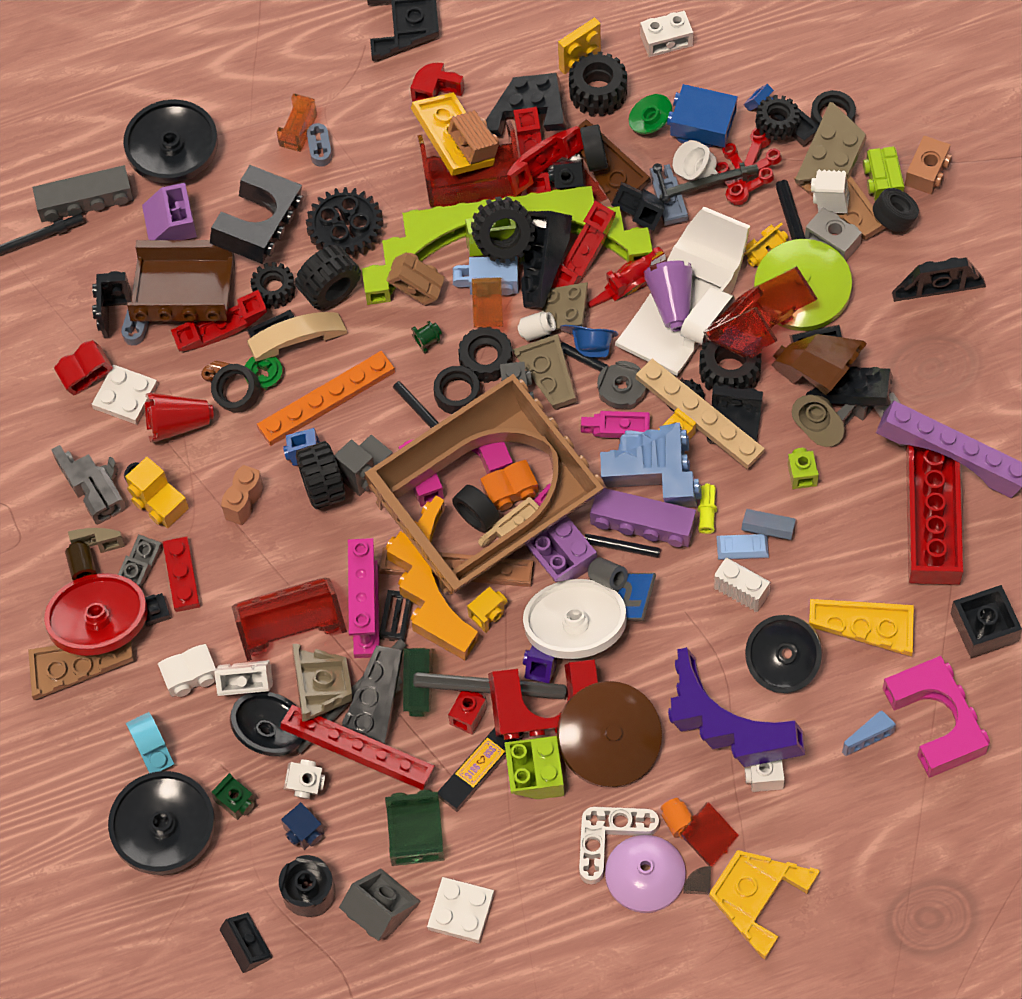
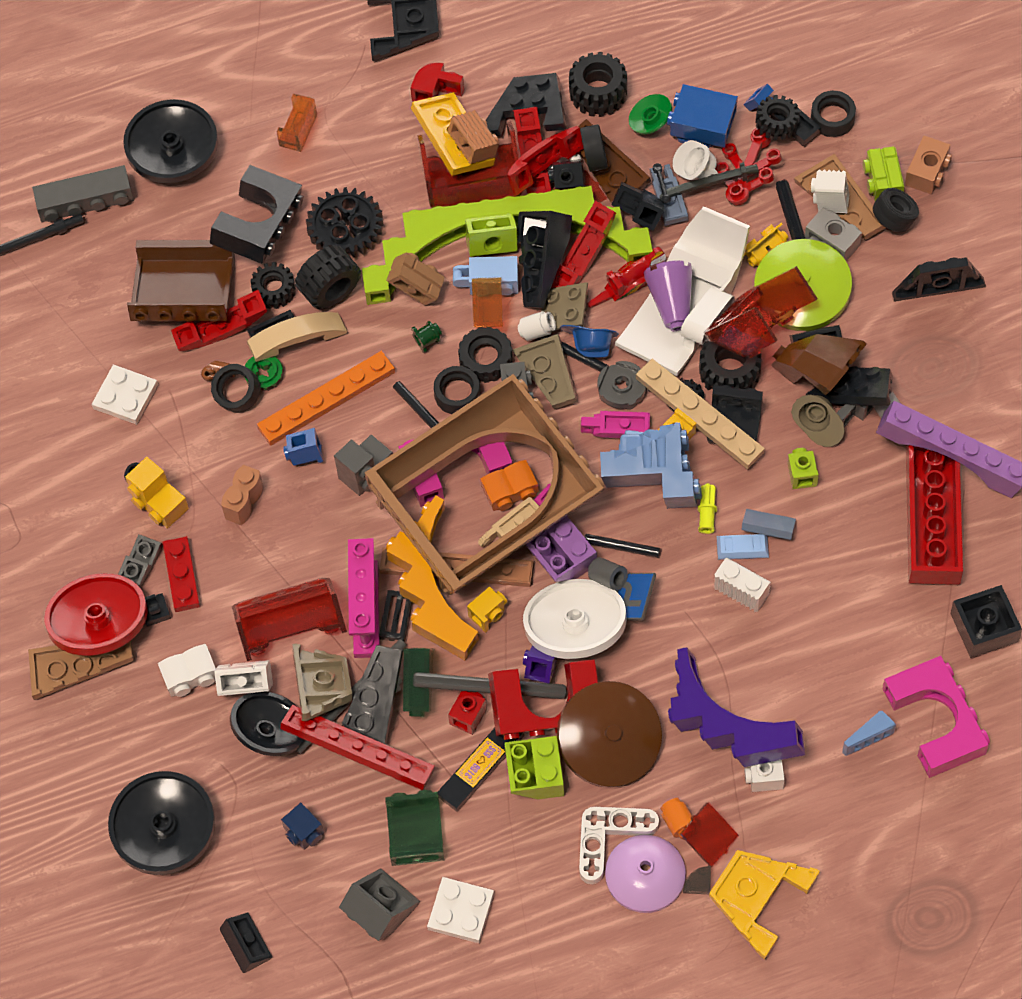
(80, 560): dark brown brick -> none
(83, 367): red brick -> none
(93, 482): flat silver plate -> none
(105, 538): dark tan slope -> none
(109, 290): black bracket -> none
(128, 327): sand blue beam -> none
(150, 743): medium azure brick -> none
(169, 214): medium lavender slope -> none
(175, 415): red cone -> none
(226, 790): dark green brick -> none
(294, 780): white brick -> none
(297, 876): black brick -> none
(320, 475): black tyre -> none
(323, 144): sand blue beam -> none
(475, 508): black tyre -> none
(516, 242): black tyre -> none
(579, 43): yellow plate -> none
(643, 517): medium lavender brick -> none
(666, 33): white brick -> none
(766, 653): black dish -> none
(833, 146): dark tan wing -> none
(871, 623): yellow wing -> none

